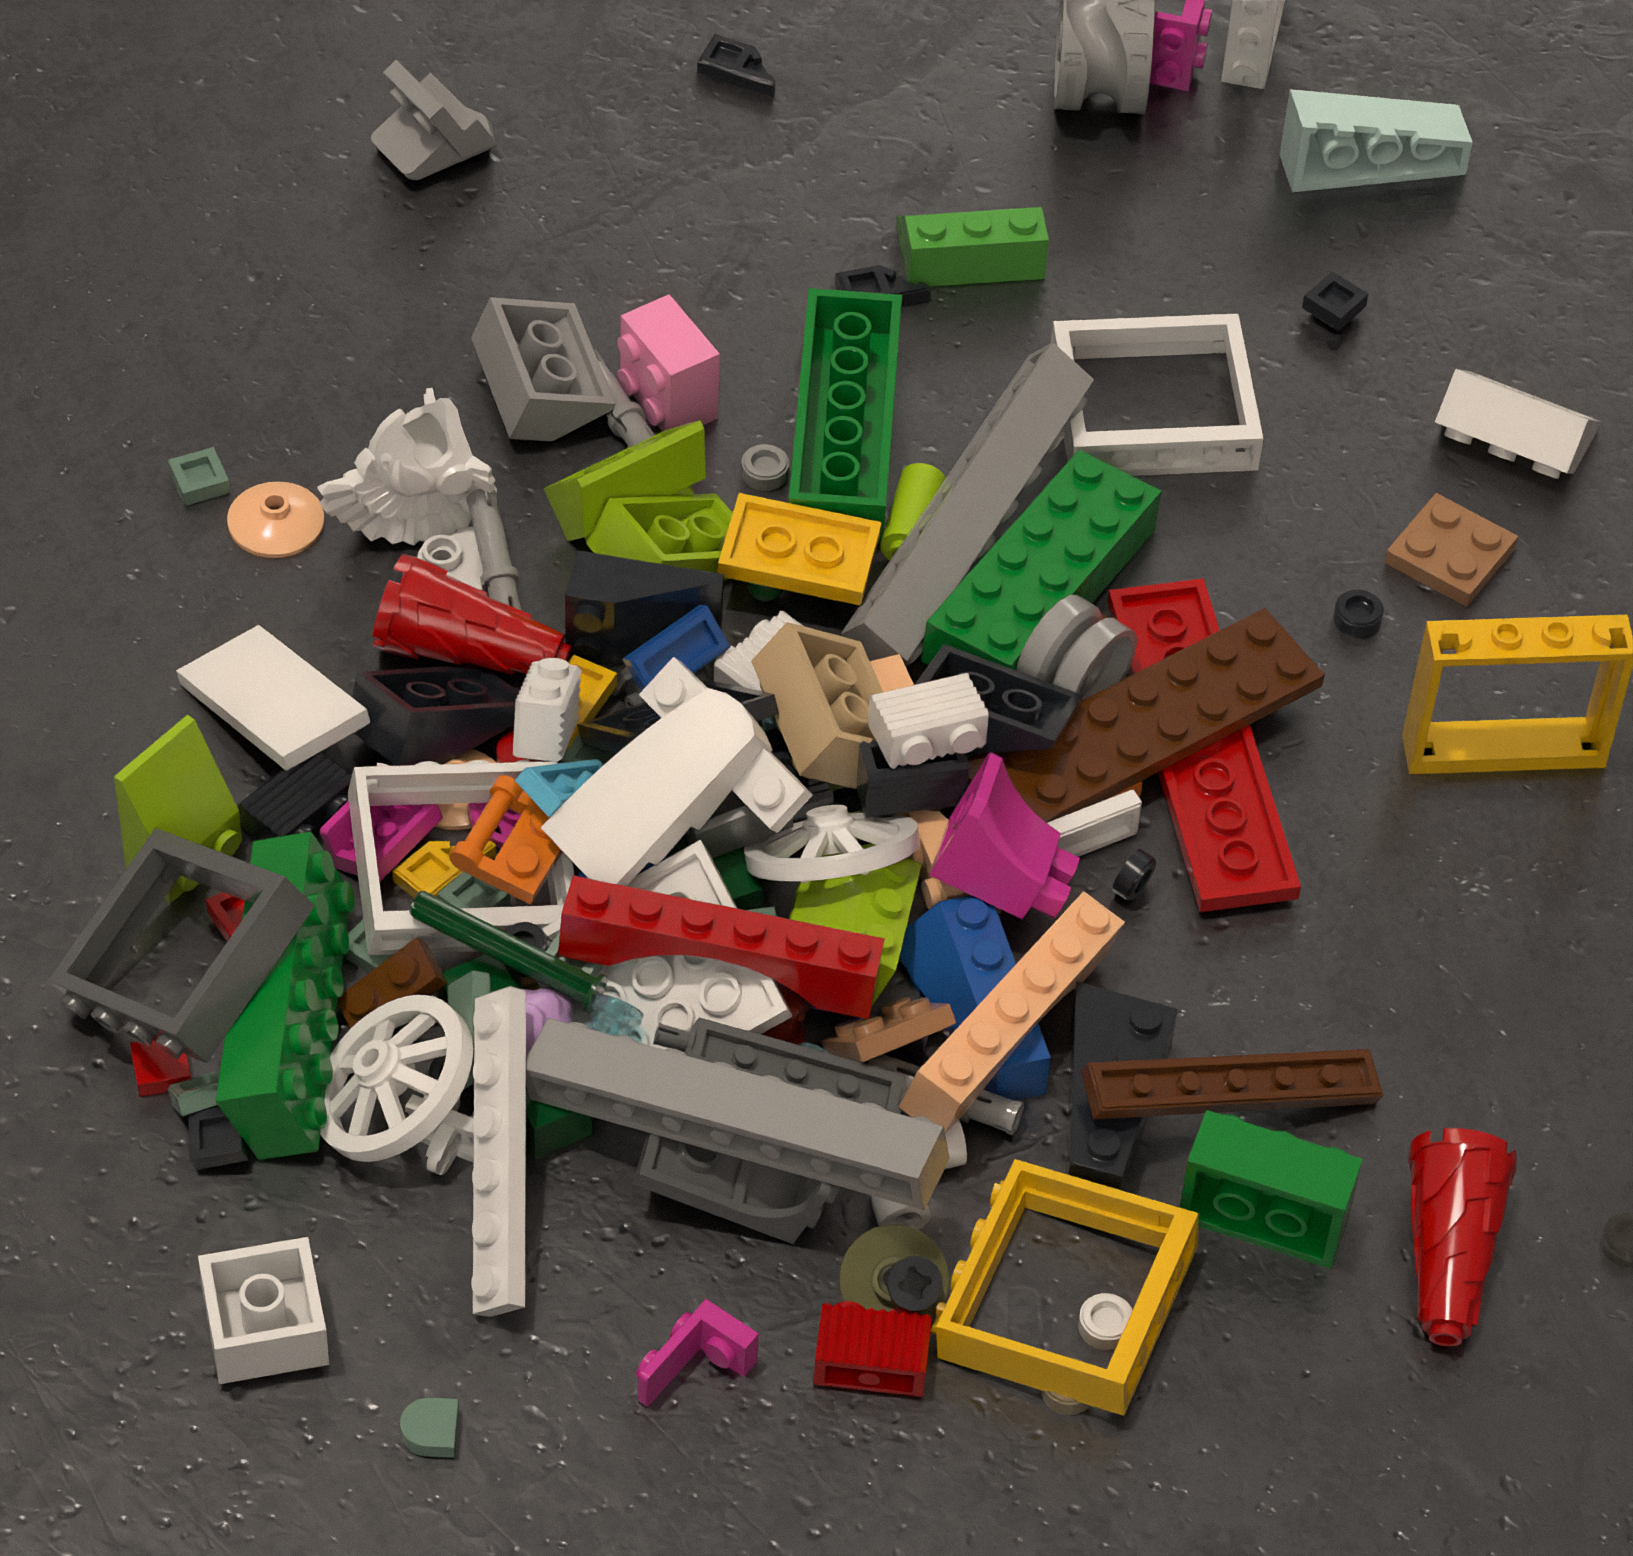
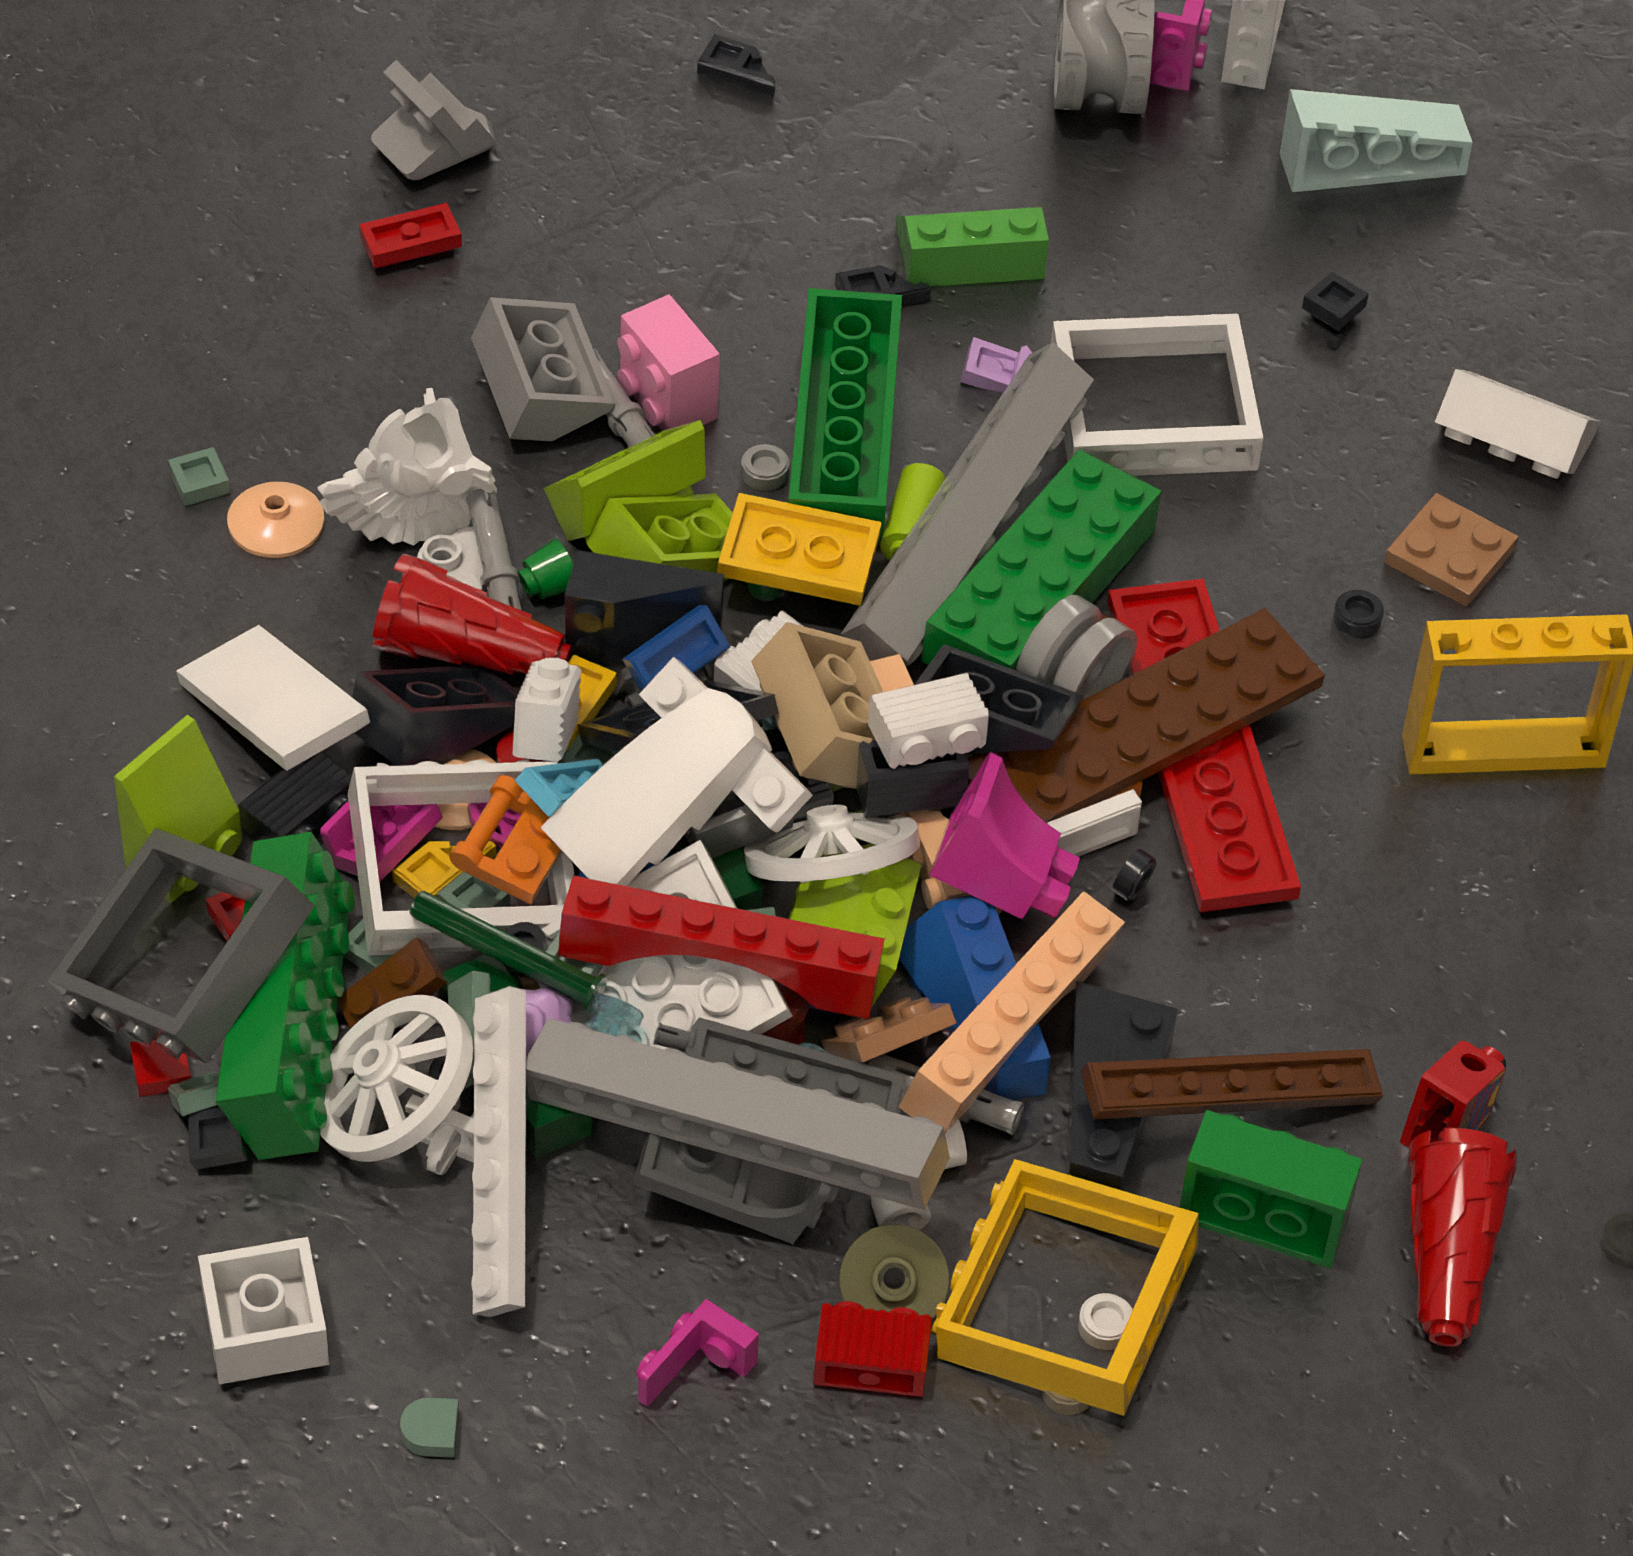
(410, 235): none -> red plate
(546, 571): none -> green hat
(907, 1283): black wheel -> none
(991, 365): none -> lavender slope
(1460, 1078): none -> red torso

